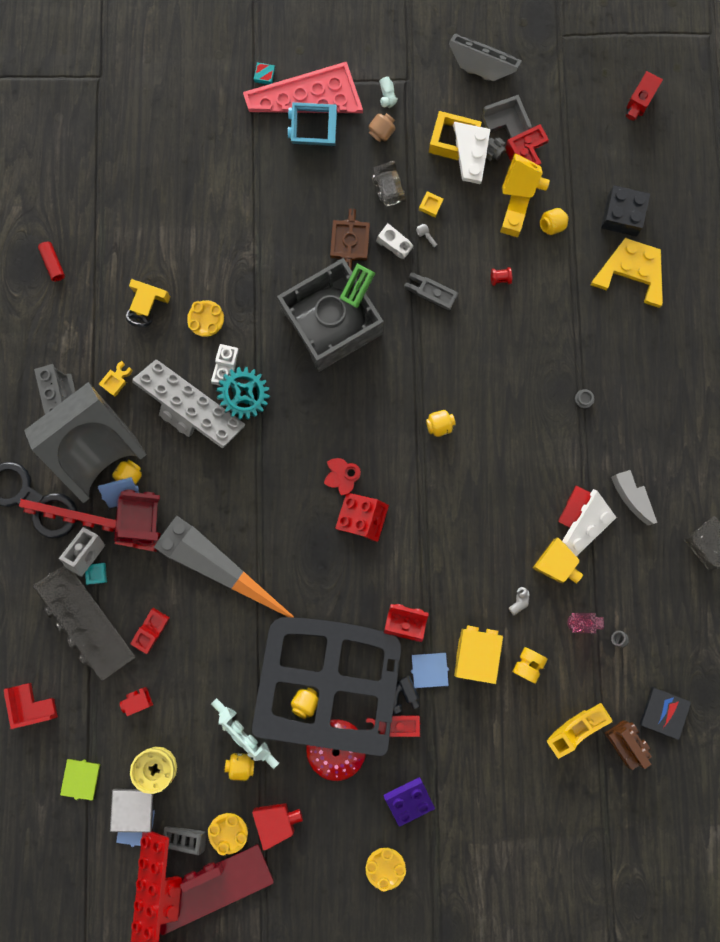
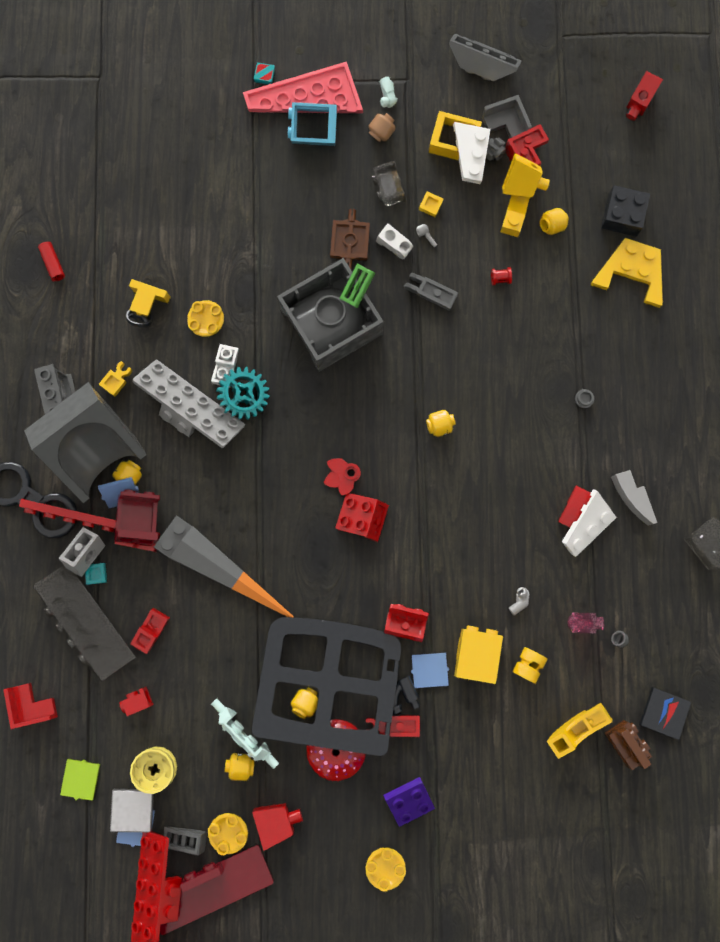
(559, 563): yellow torso -> none

